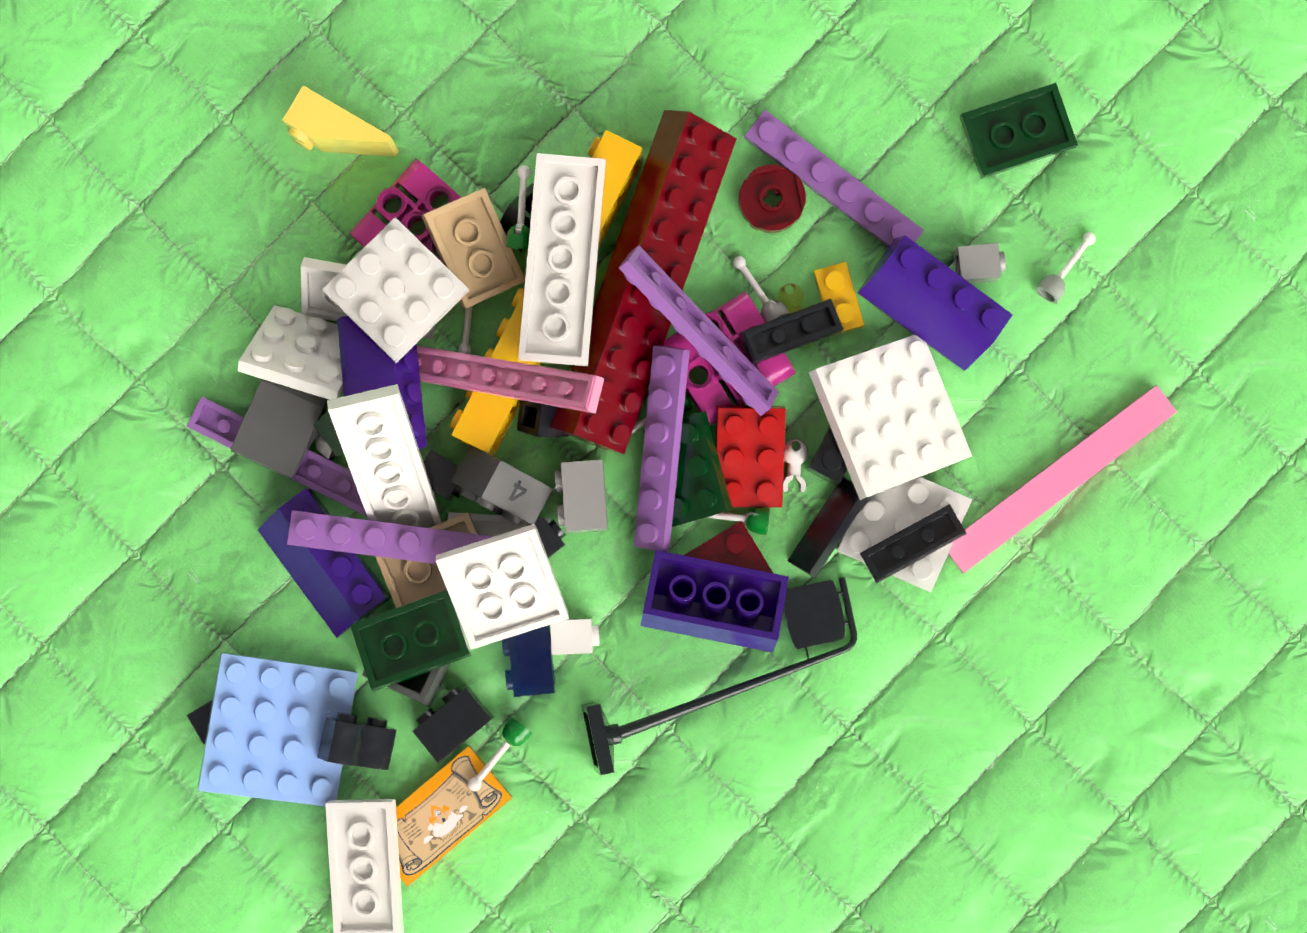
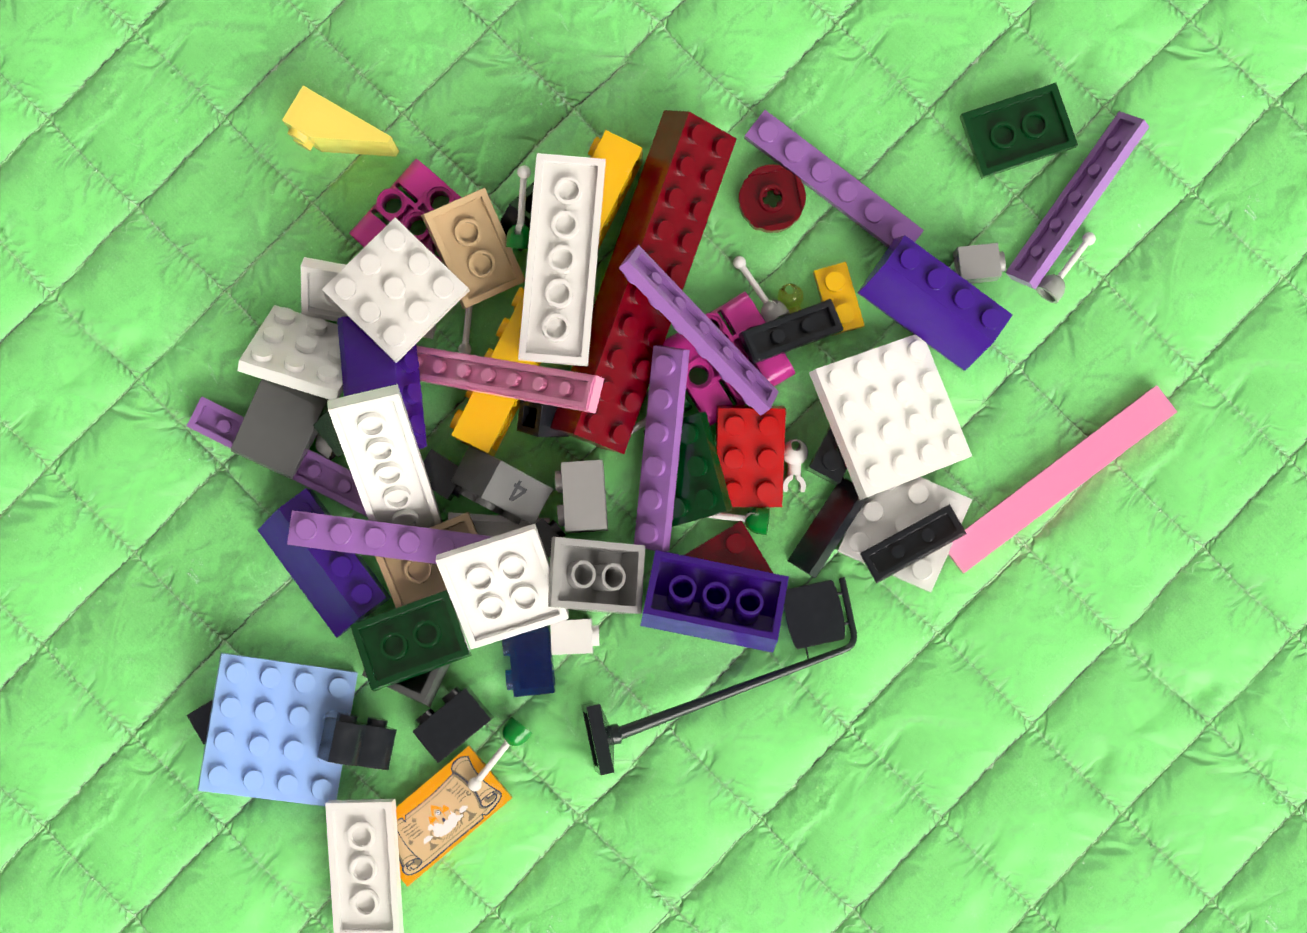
(596, 576): none -> light grey slope
(1077, 199): none -> medium lavender plate

